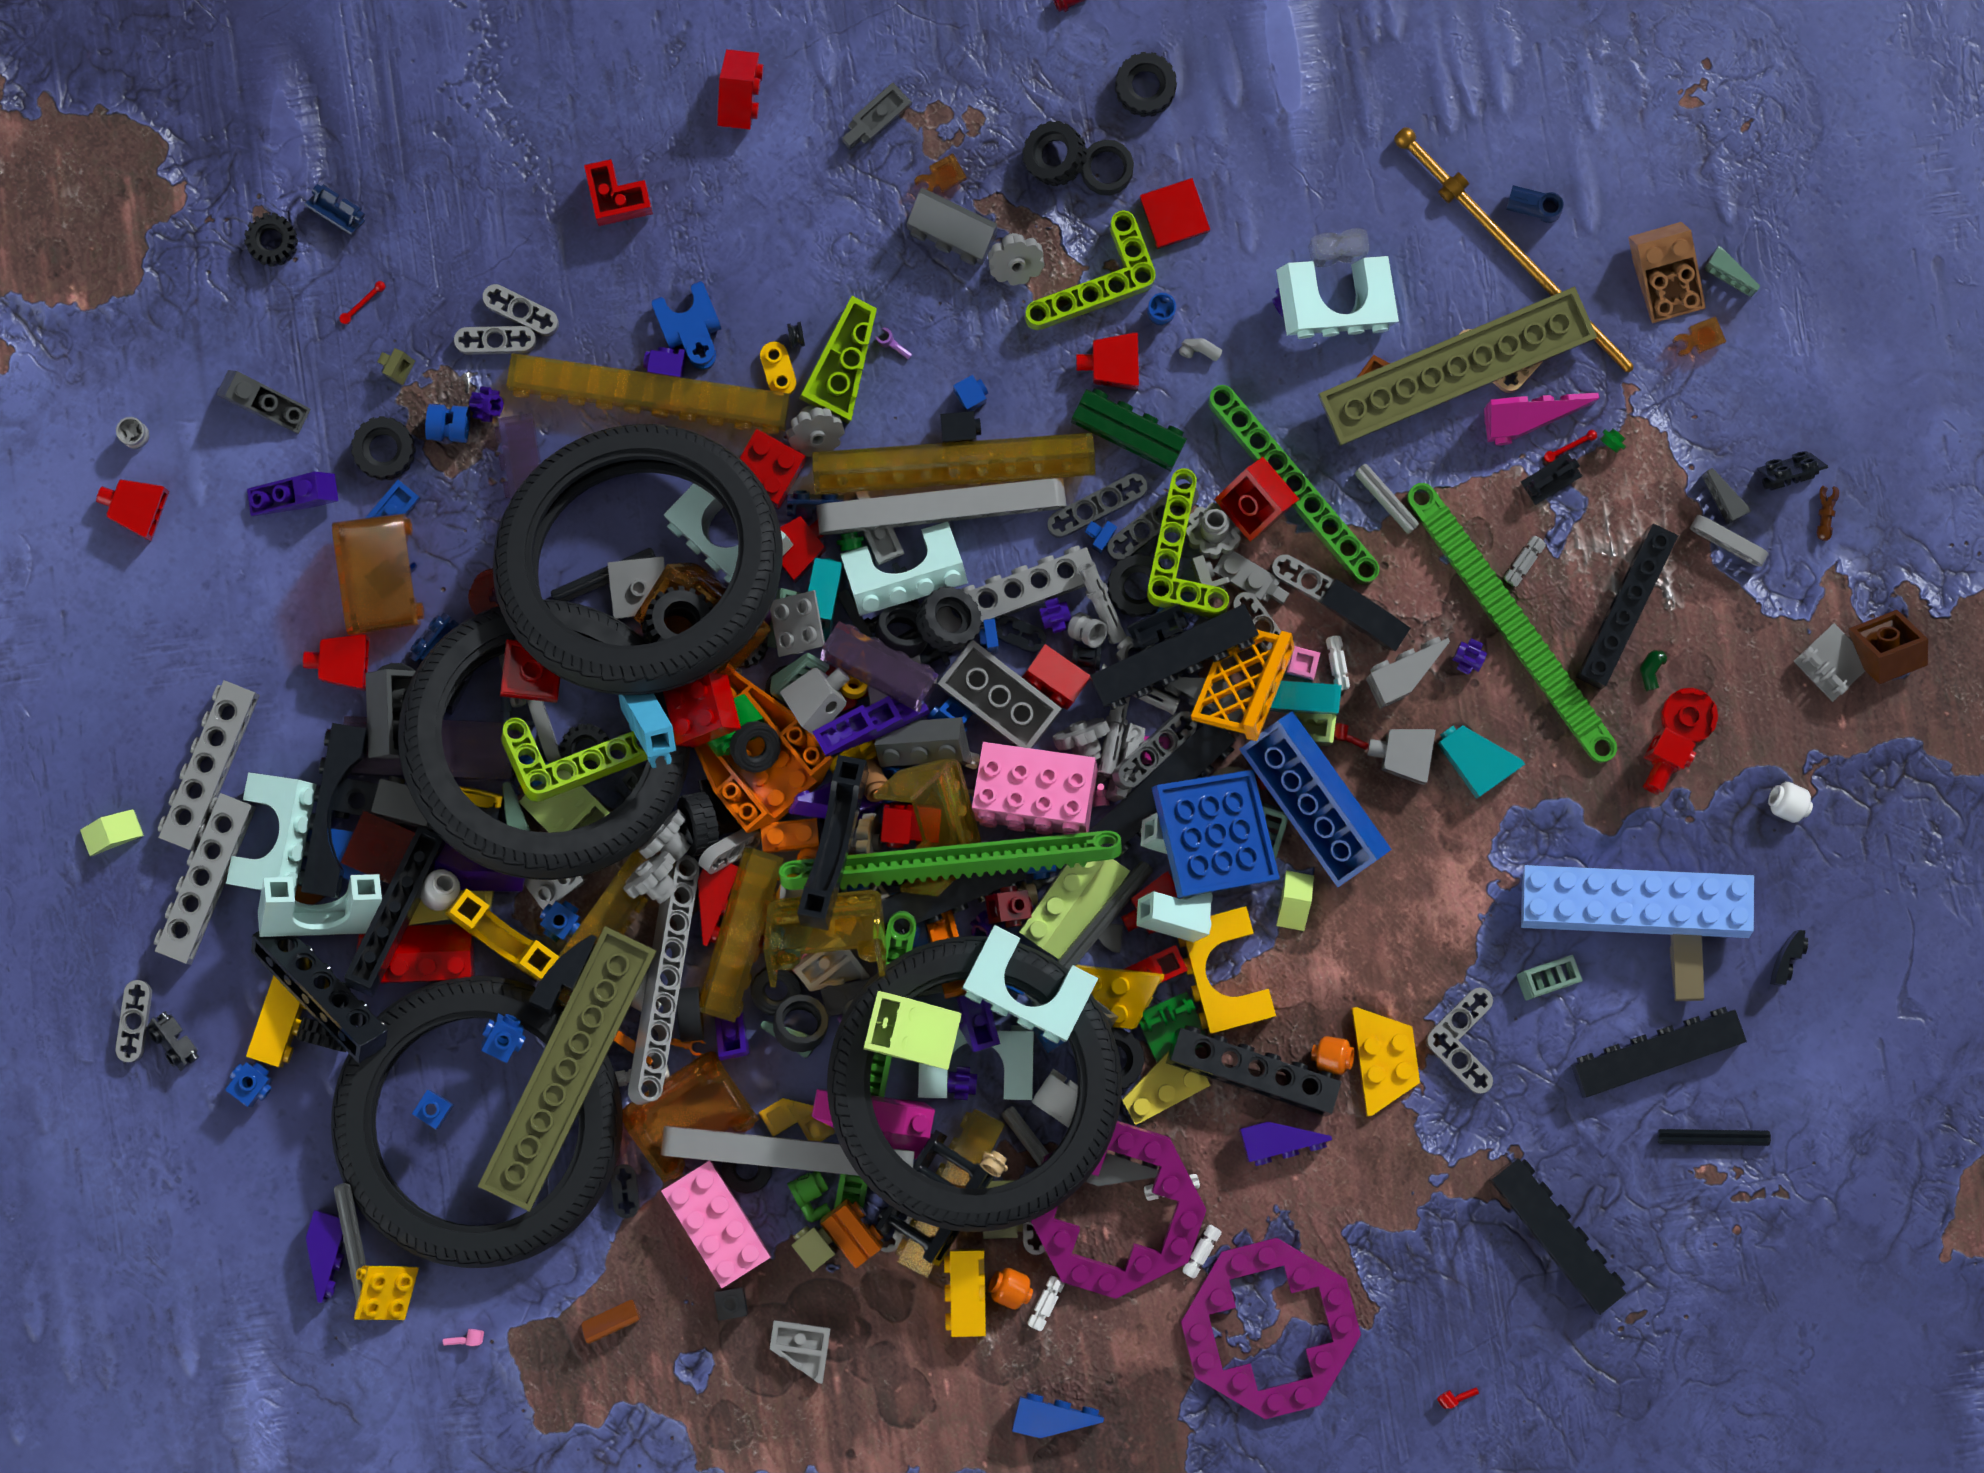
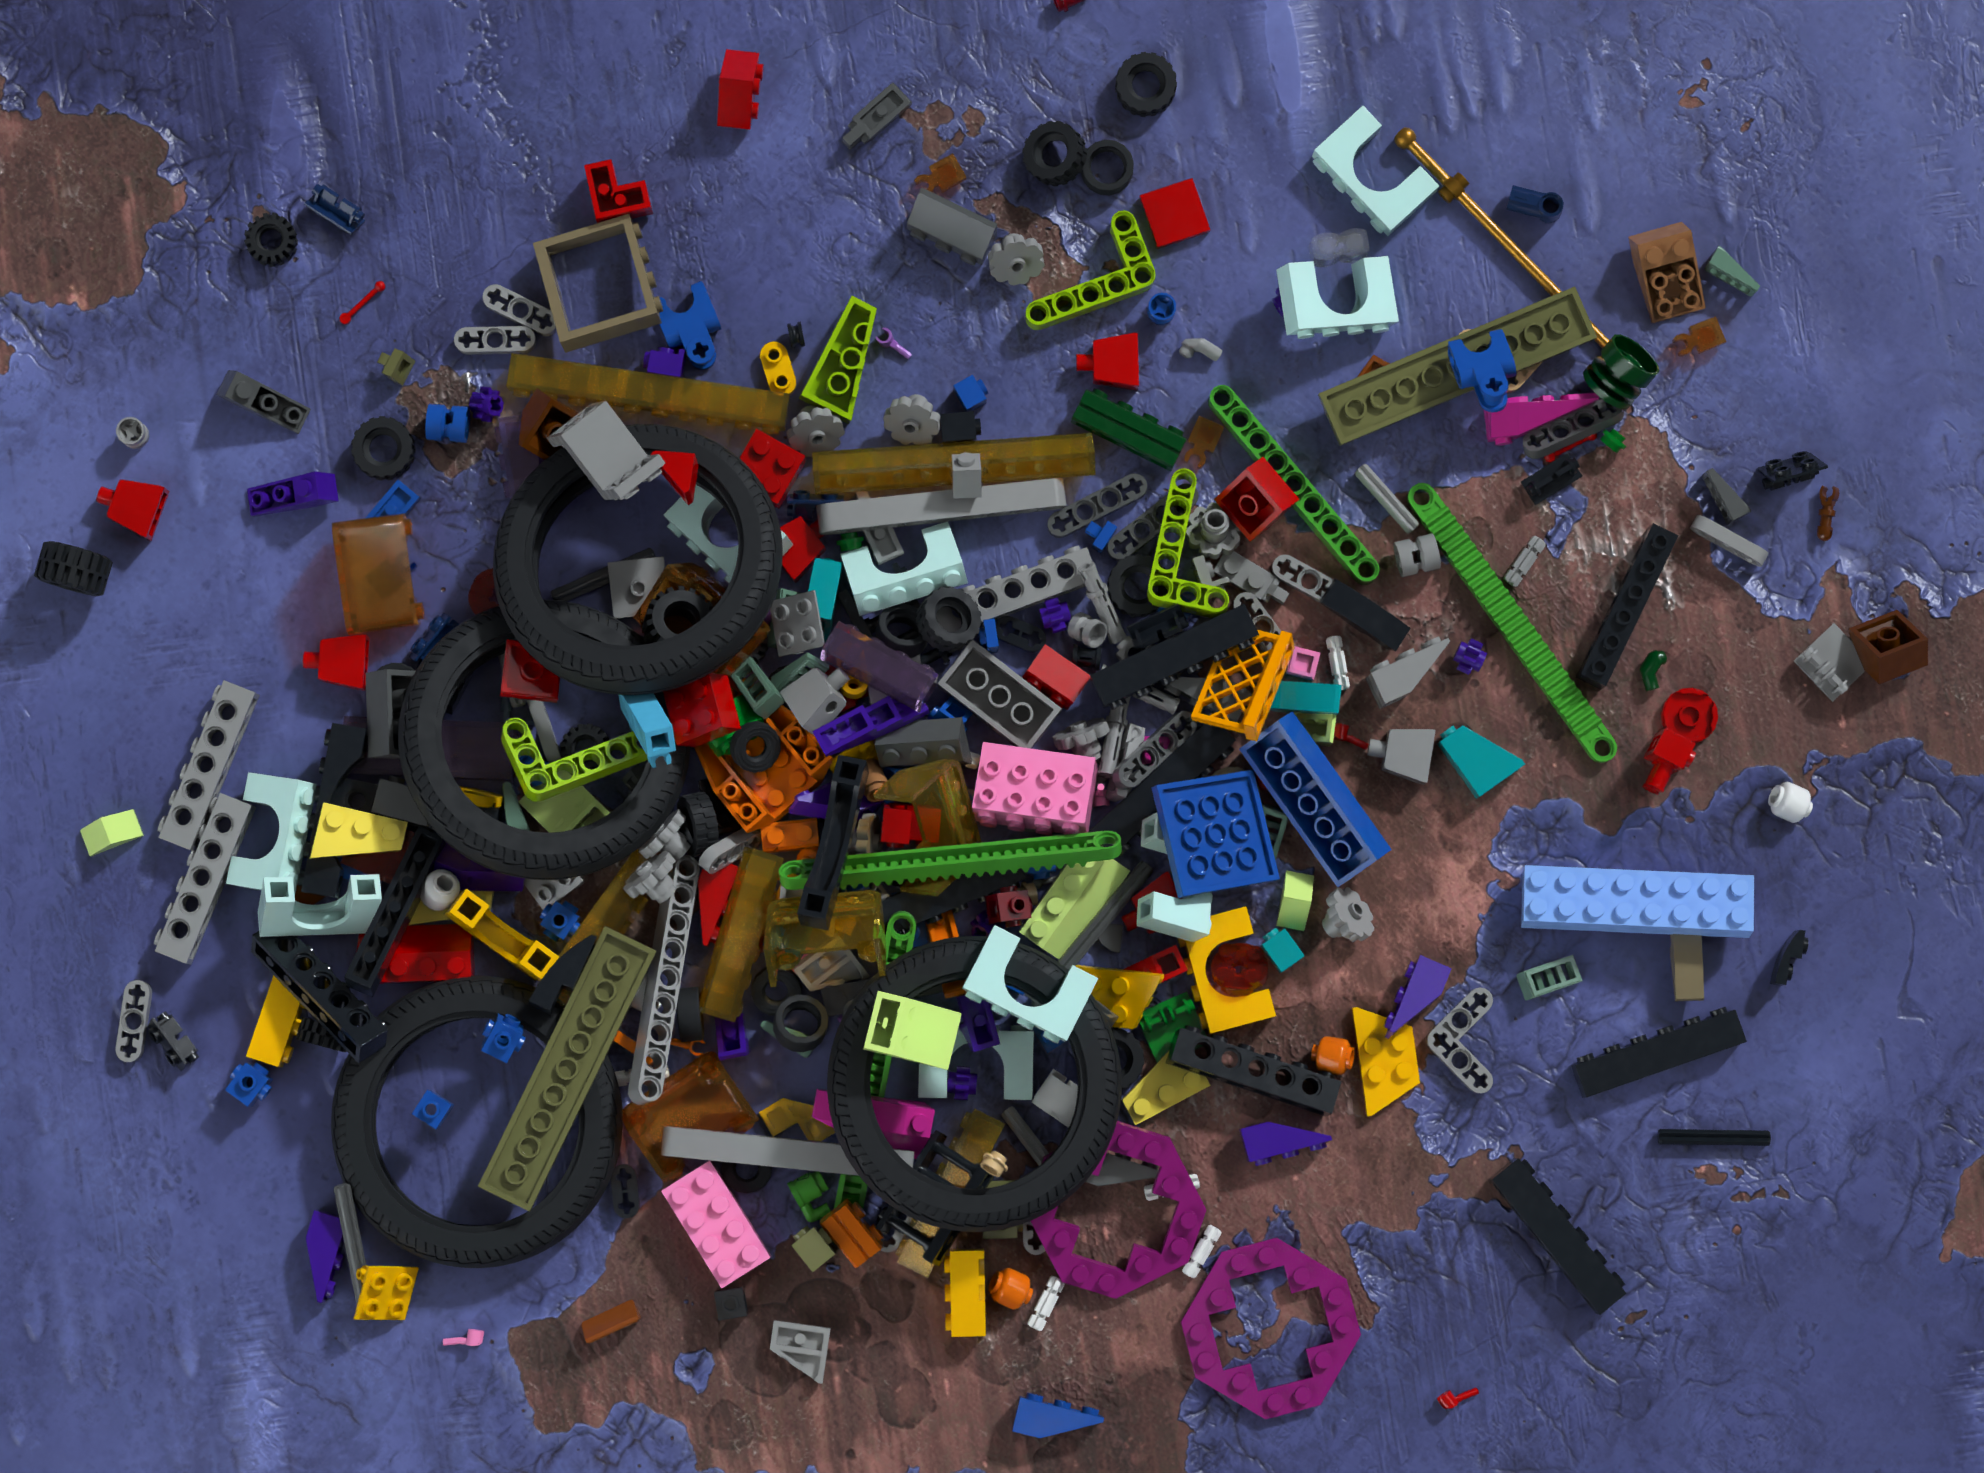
(73, 568): none -> black tyre
(352, 832): none -> light yellow wing
(539, 420): none -> reddish brown slope
(607, 452): none -> light grey bracket
(612, 327): none -> dark tan window
(680, 472): none -> red slope
(768, 700): none -> sand green slope
(912, 420): none -> light grey plant
(966, 475): none -> light grey brick
(1204, 438): none -> clear orange plate
(1239, 955): none -> clear red plate
(1281, 949): none -> teal brick
(1347, 916): none -> light grey plant
(1385, 208): none -> light aqua arch
(1422, 988): none -> dark purple slope
(1426, 552): none -> light grey wheel
(1484, 370): none -> blue piece
(1570, 423): none -> dark grey beam
(1621, 371): none -> dark green wheel

